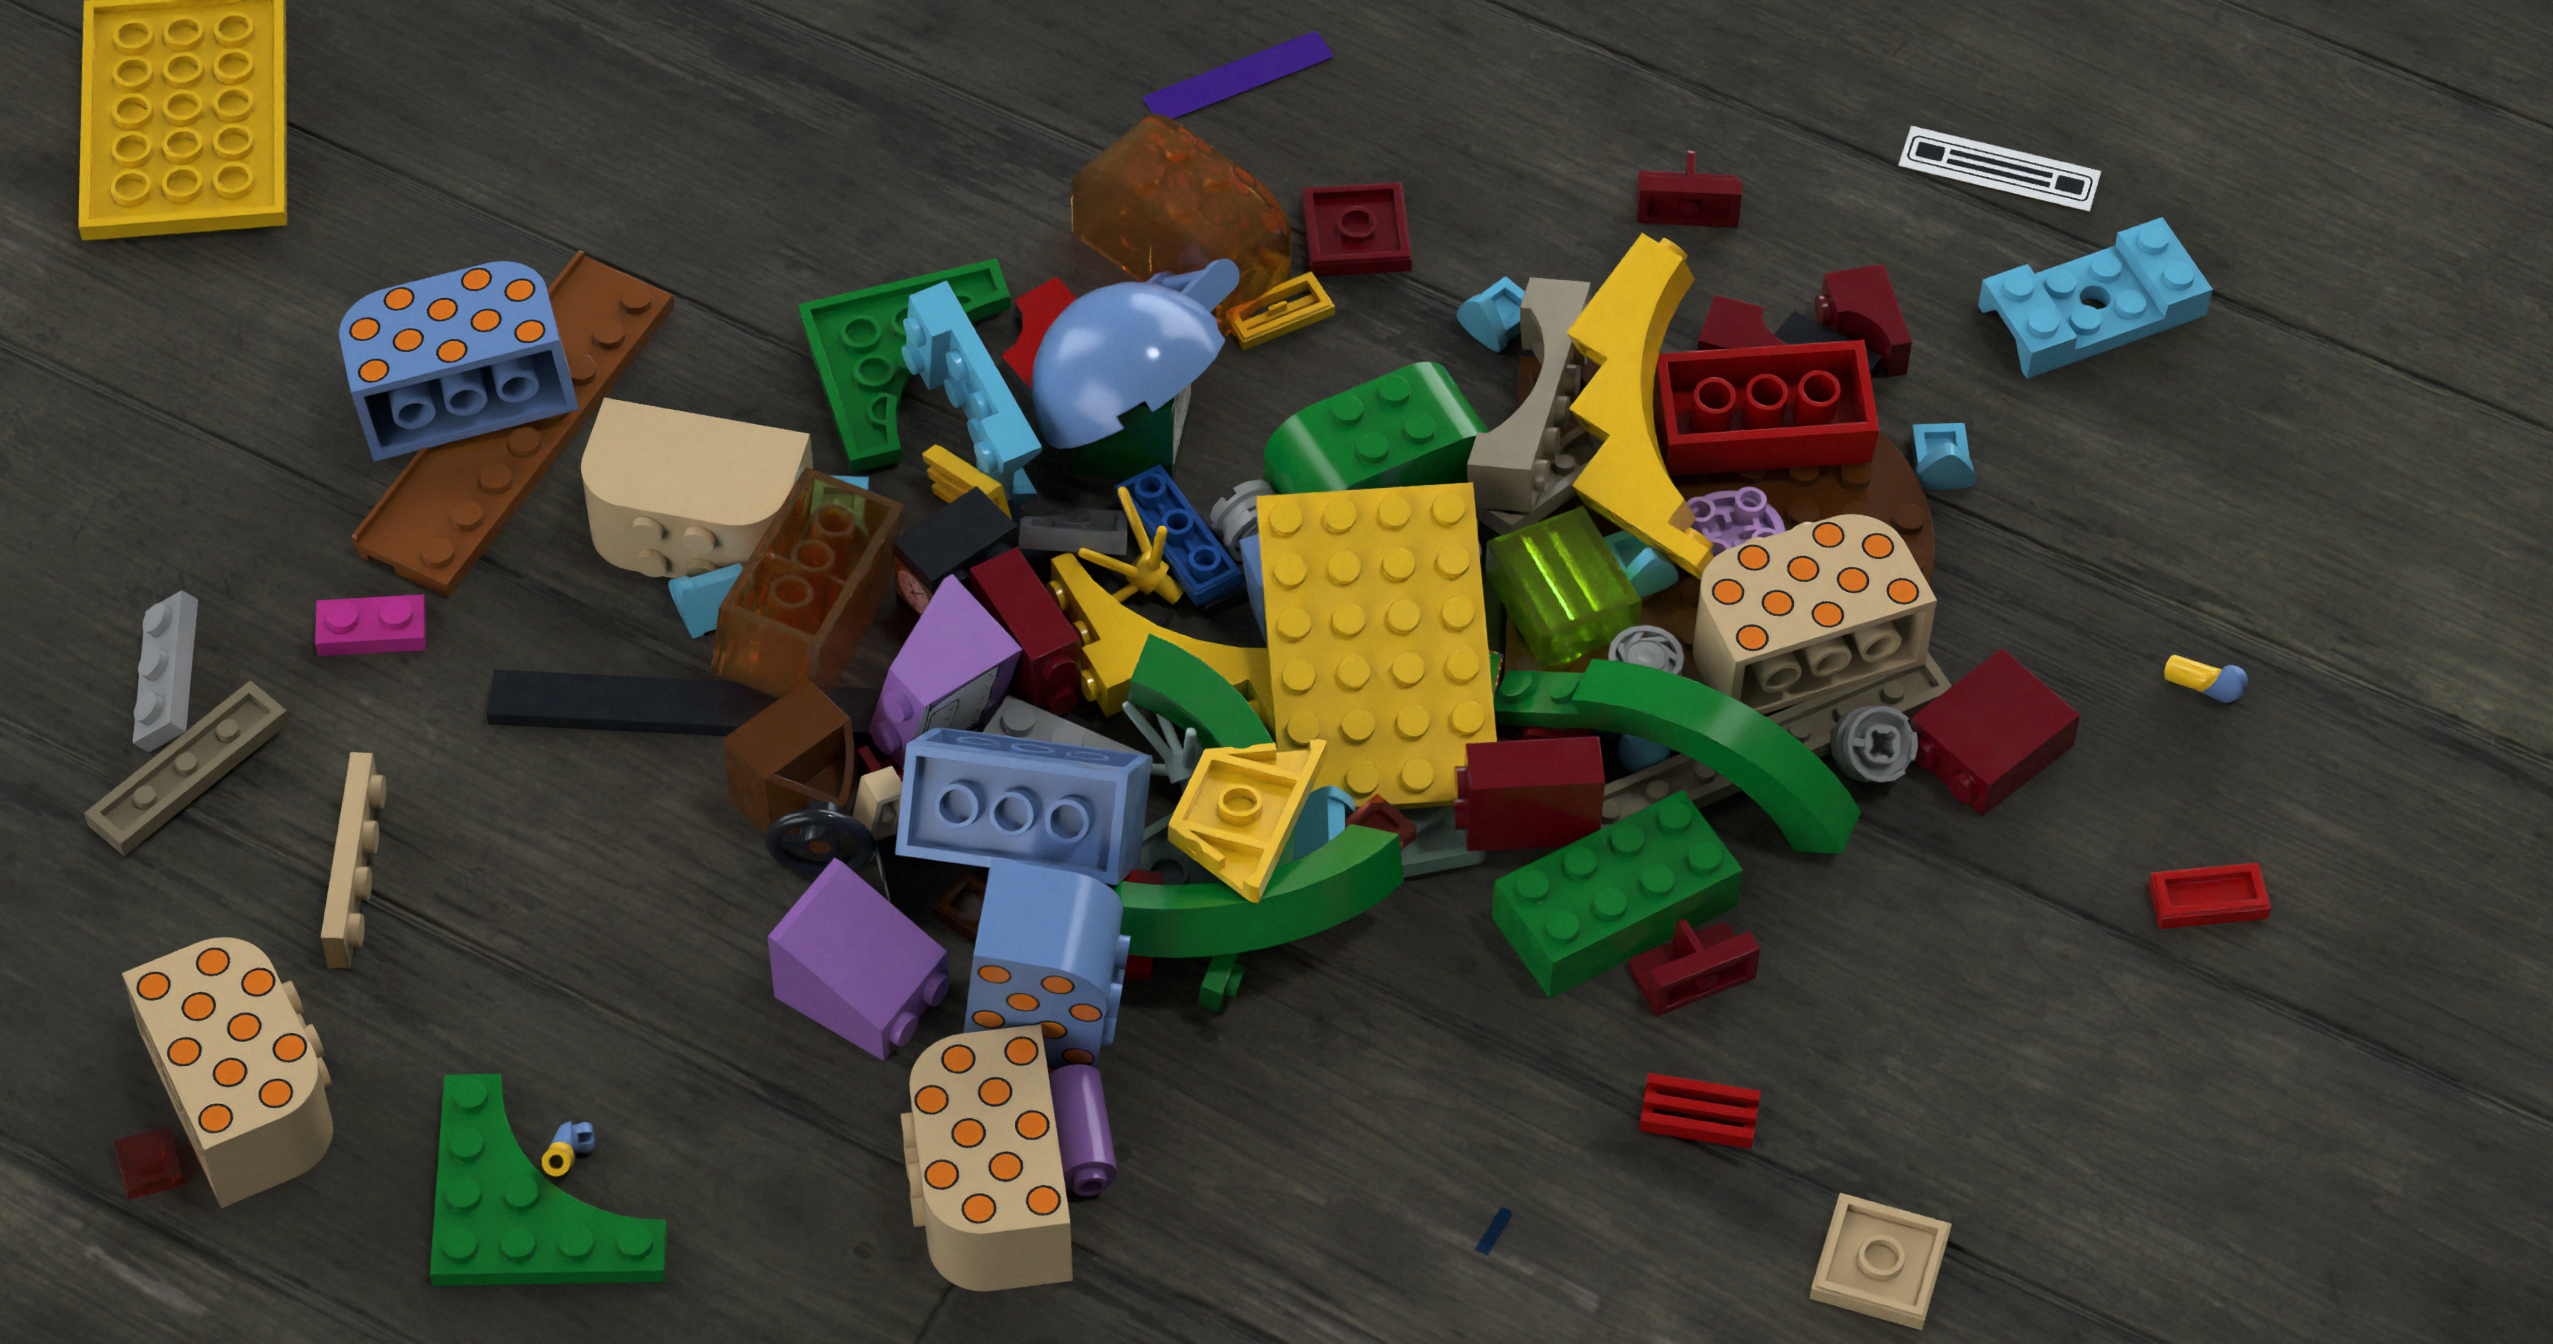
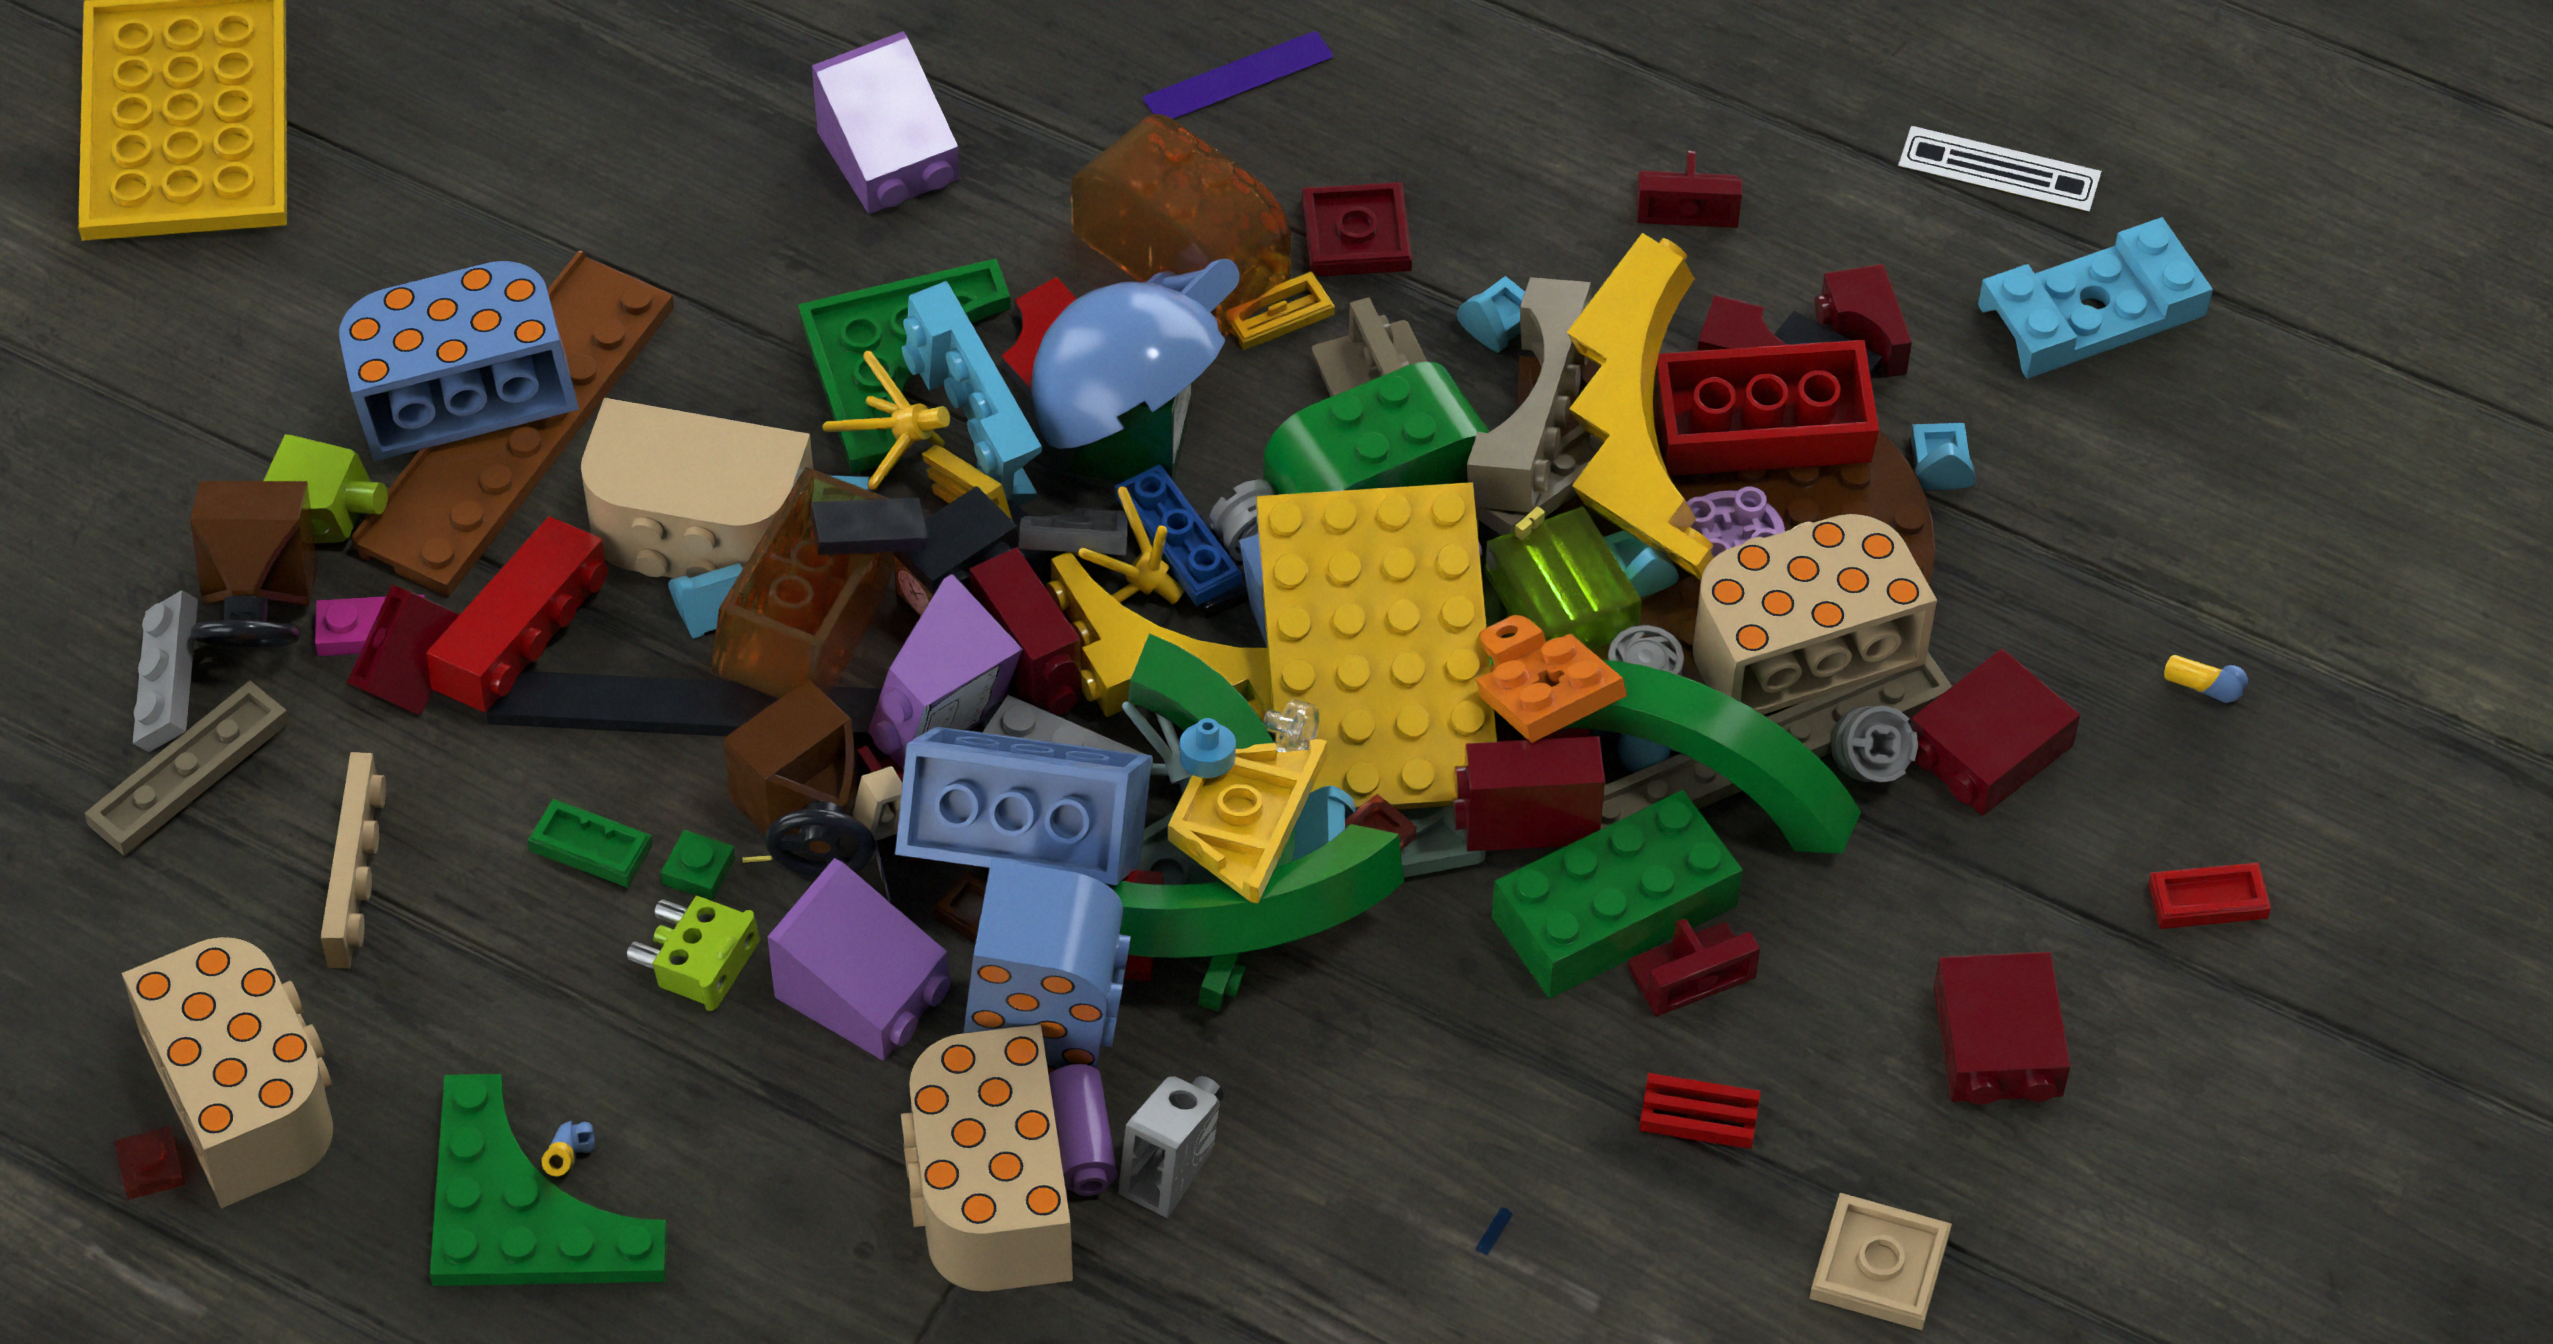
(252, 553): none -> reddish brown piece
(336, 485): none -> lime torso
(395, 651): none -> dark red panel
(517, 614): none -> red brick
(590, 843): none -> green plate
(698, 865): none -> green plate
(702, 951): none -> lime piece
(757, 859): none -> light yellow piece
(868, 526): none -> black tile
(884, 123): none -> slope
(907, 421): none -> yellow plant
(1173, 1119): none -> light grey torso
(1207, 749): none -> dark azure tile
(1293, 726): none -> clear tile
(1368, 351): none -> dark tan bracket
(1532, 520): none -> light yellow piece
(1541, 682): none -> orange plate
(2001, 1027): none -> dark red brick

